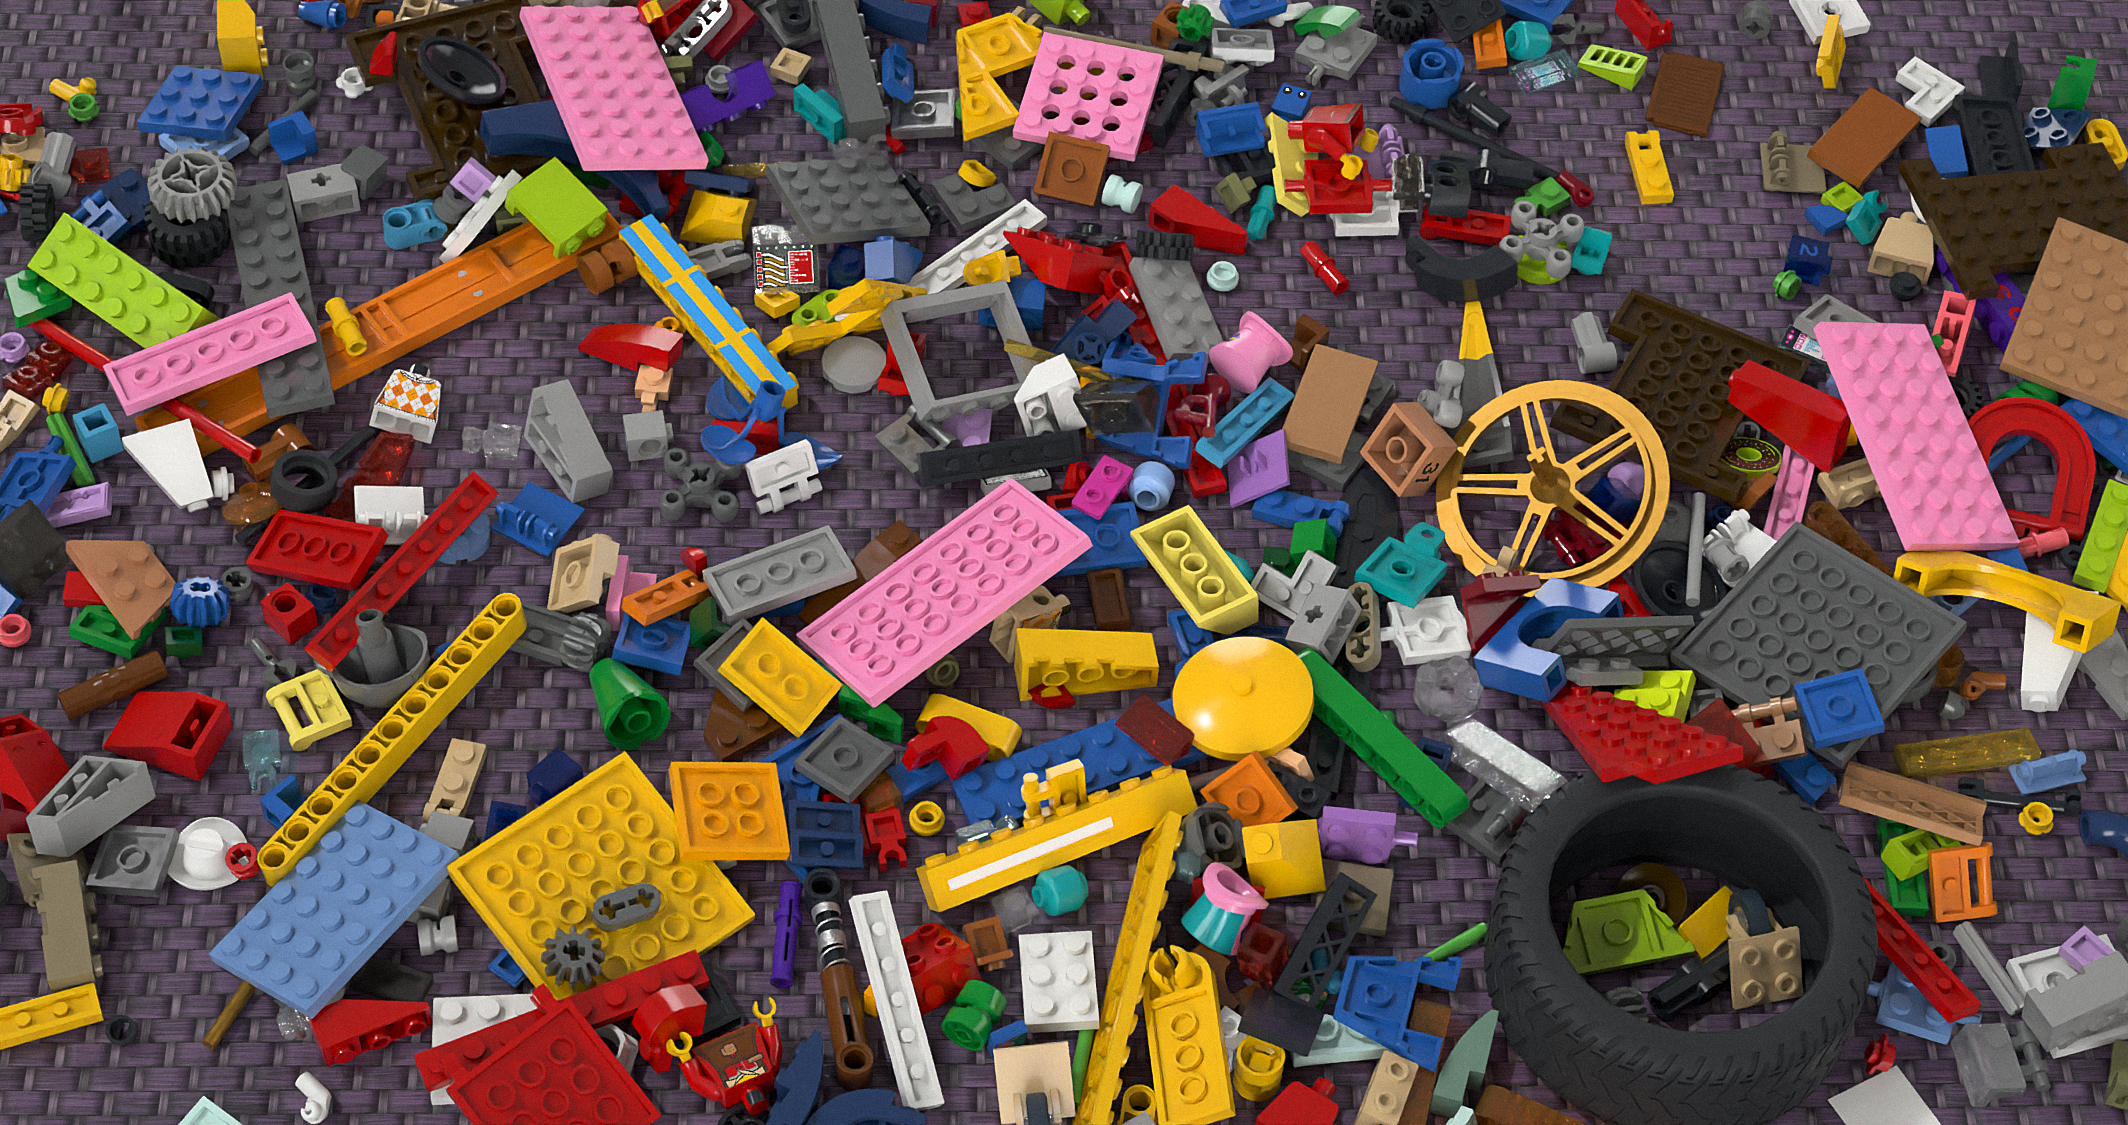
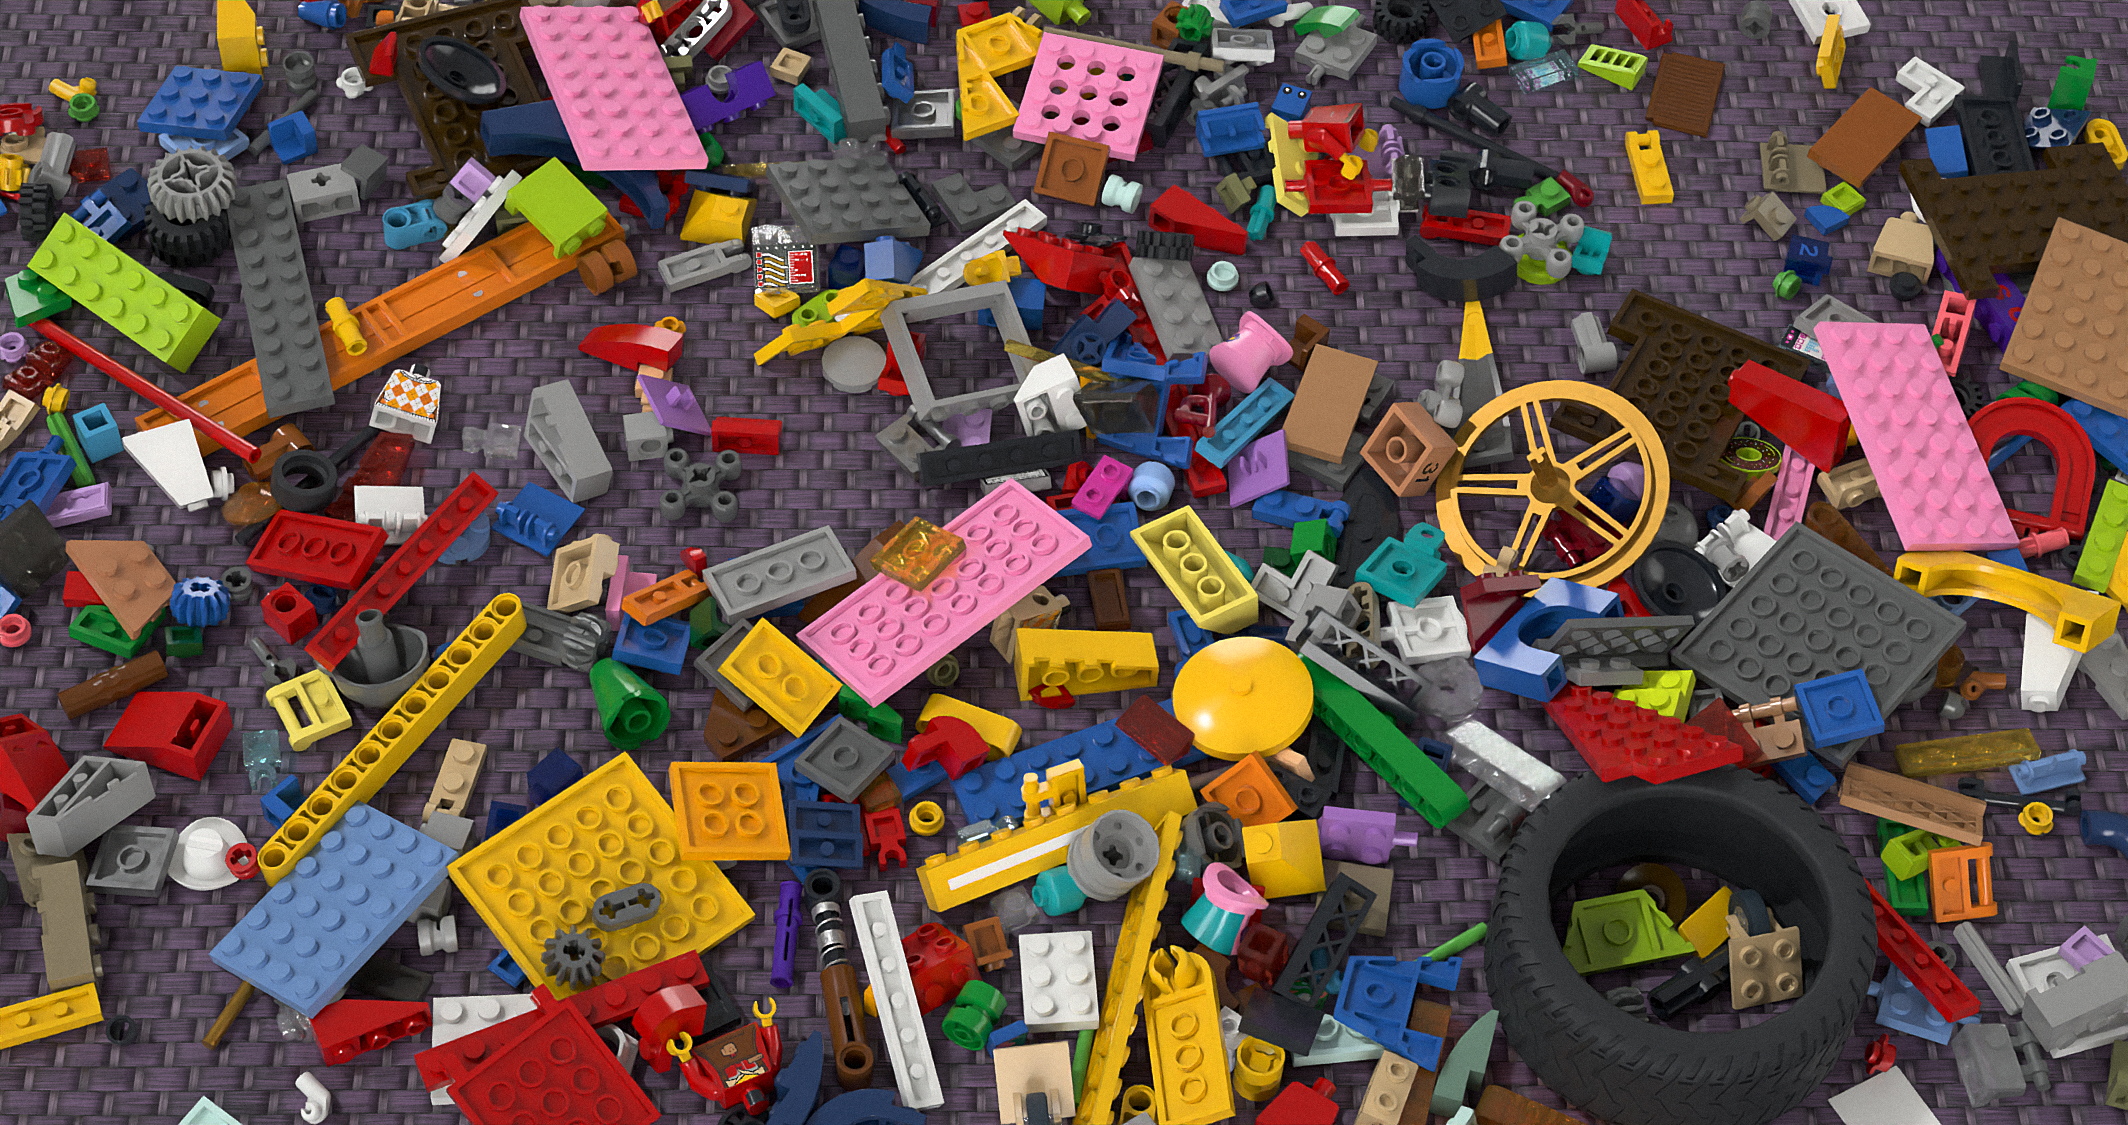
(209, 353): bright pink plate -> none
(674, 405): none -> medium lavender piece
(705, 311): brick -> none
(728, 405): blue plant -> none
(781, 469): white plate -> none
(918, 554): none -> clear yellow plate
(976, 173): yellow tile -> none
(1113, 855): none -> light grey wheel
(1261, 295): none -> black hinge
(1355, 675): none -> fence
(1695, 549): light grey bar -> none
(1769, 214): none -> dark tan bracket
(1864, 217): teal plate -> none

